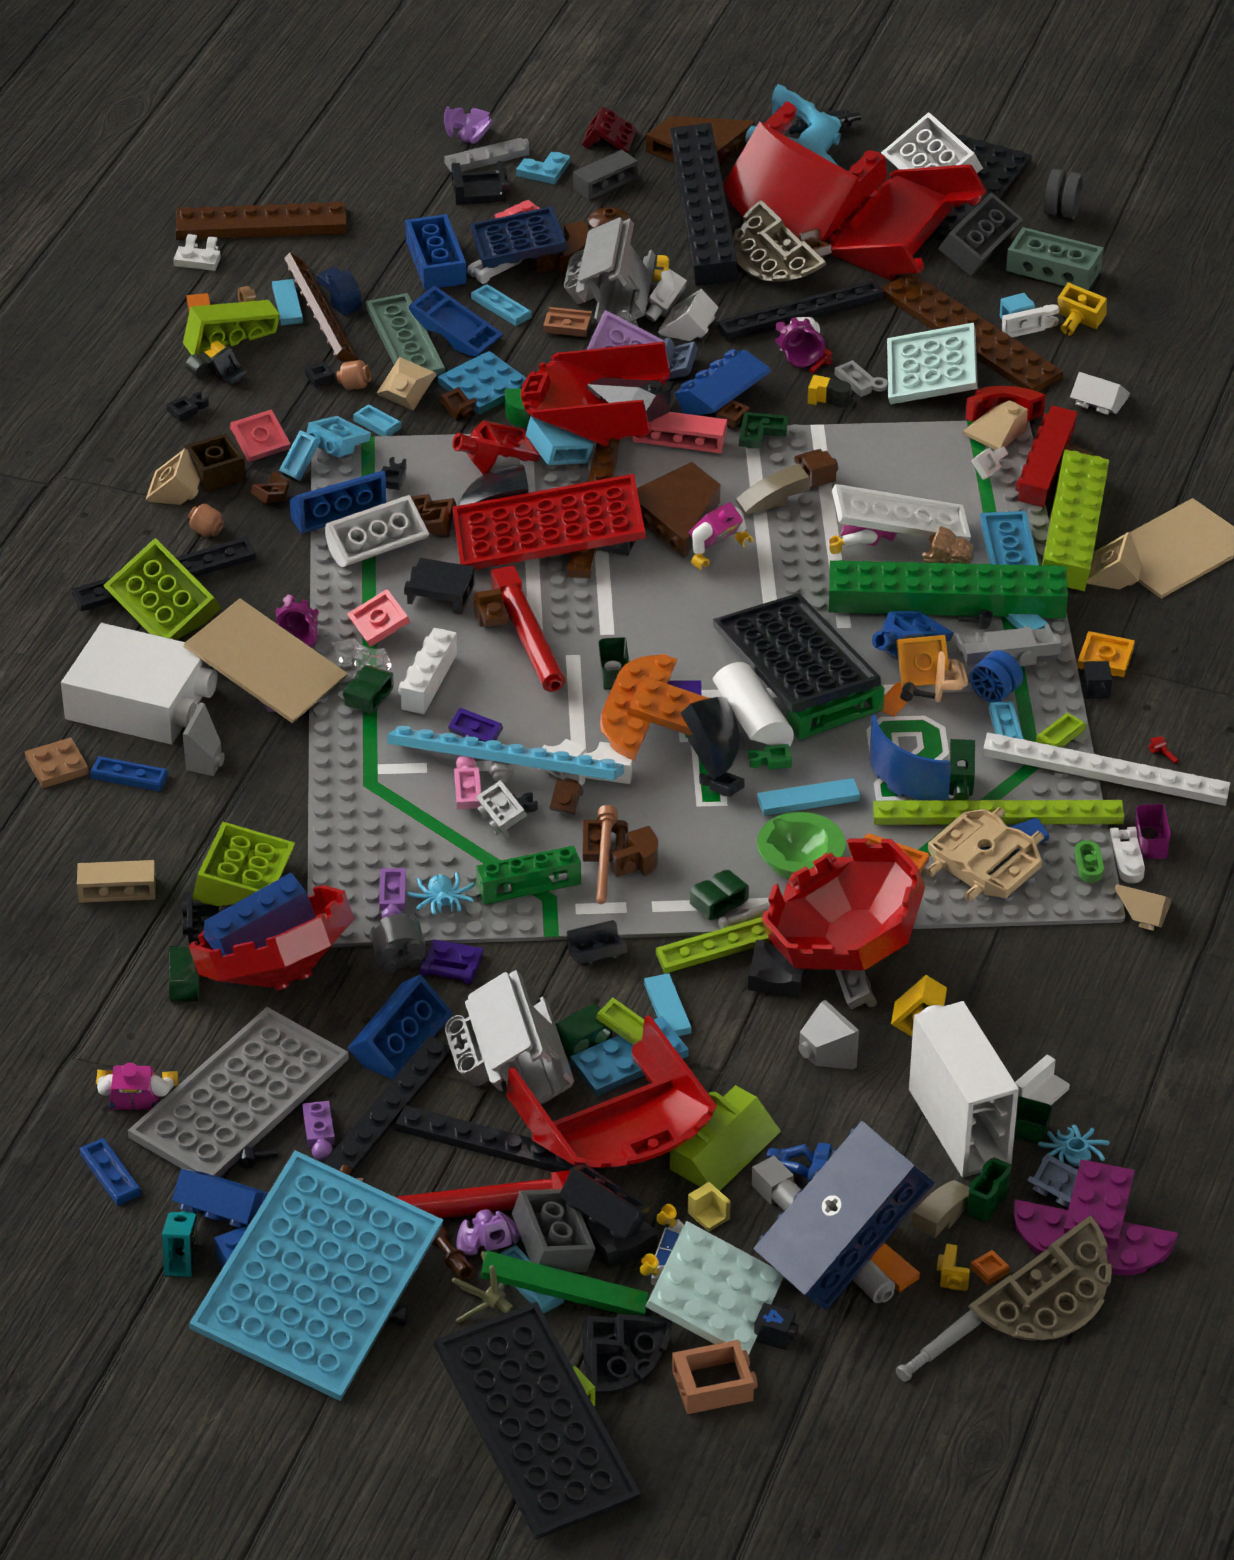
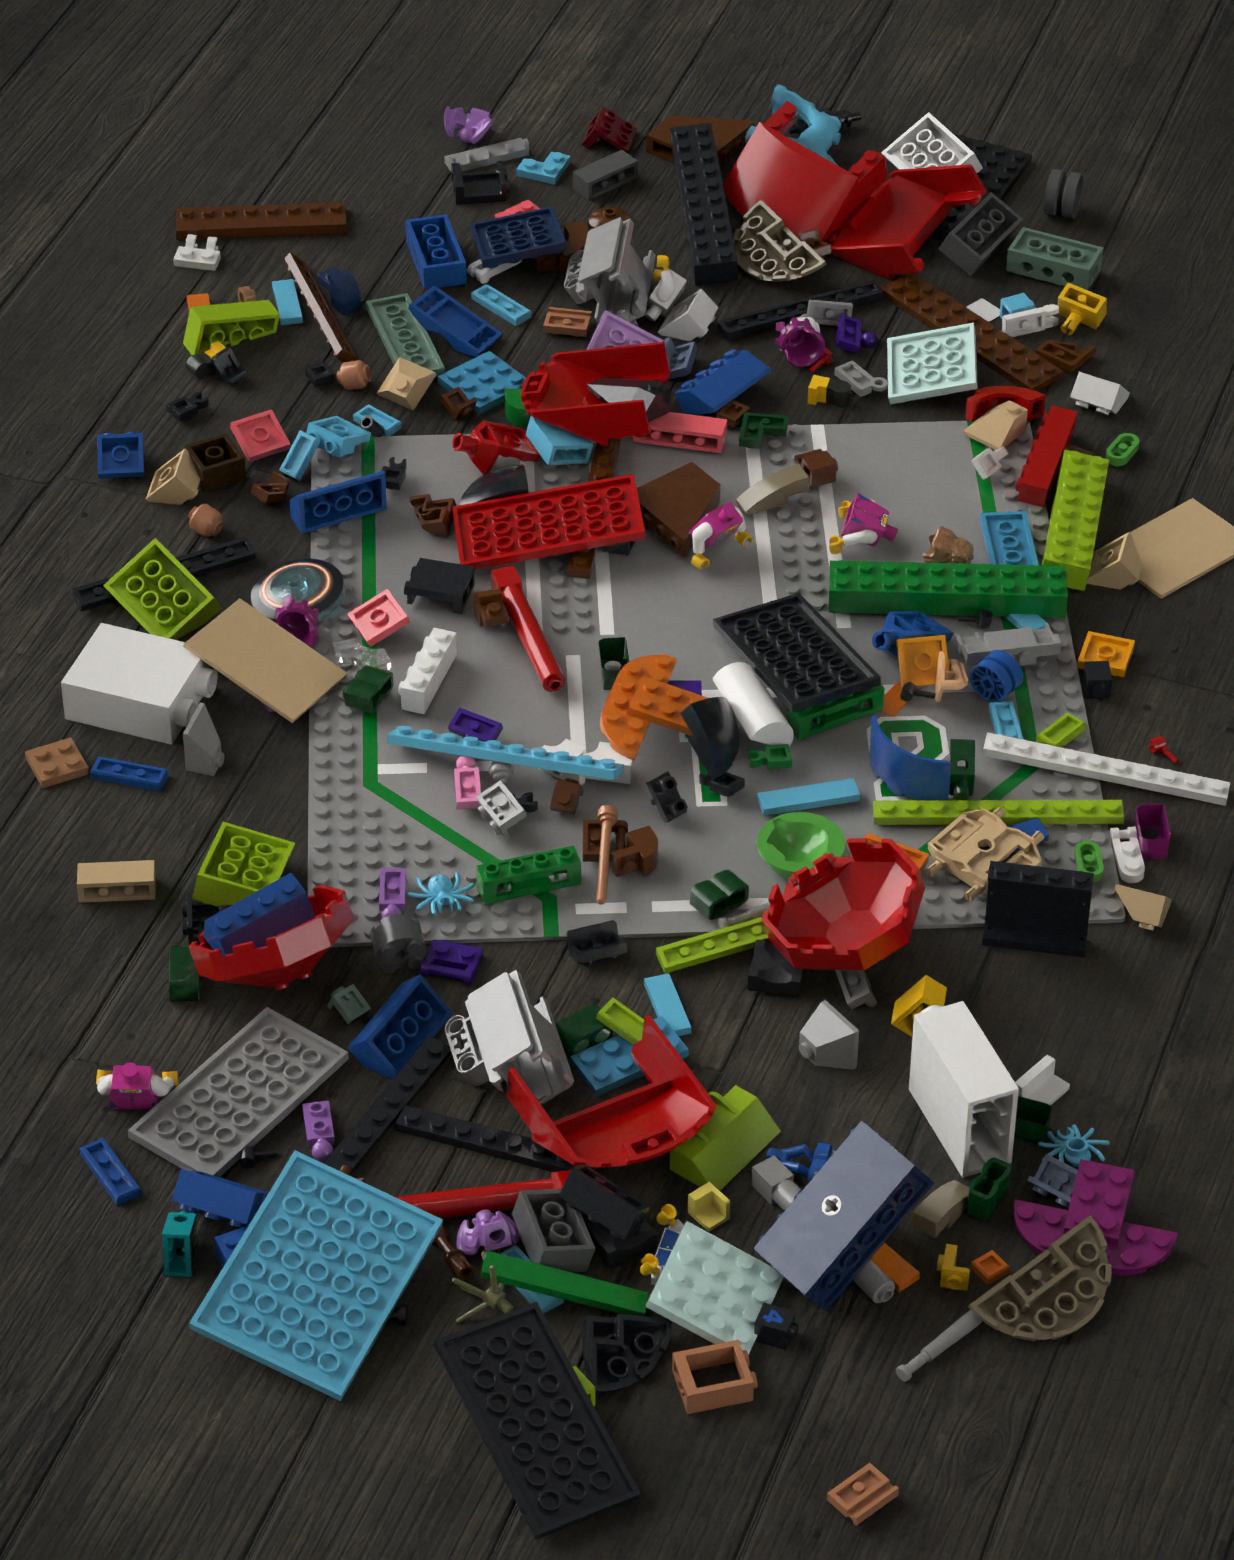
(120, 455): none -> blue plate
(304, 579): none -> dish
(349, 1003): none -> sand green bracket
(372, 426): none -> black piece
(375, 531): white brick -> none
(666, 797): none -> black hips
(827, 311): none -> light grey hinge
(850, 335): none -> dark purple plate
(862, 1494): none -> nougat plate
(898, 512): white plate -> none
(984, 309): none -> white sticker
(1037, 908): none -> black panel
(1065, 354): none -> reddish brown wing
(1122, 449): none -> bright green plate

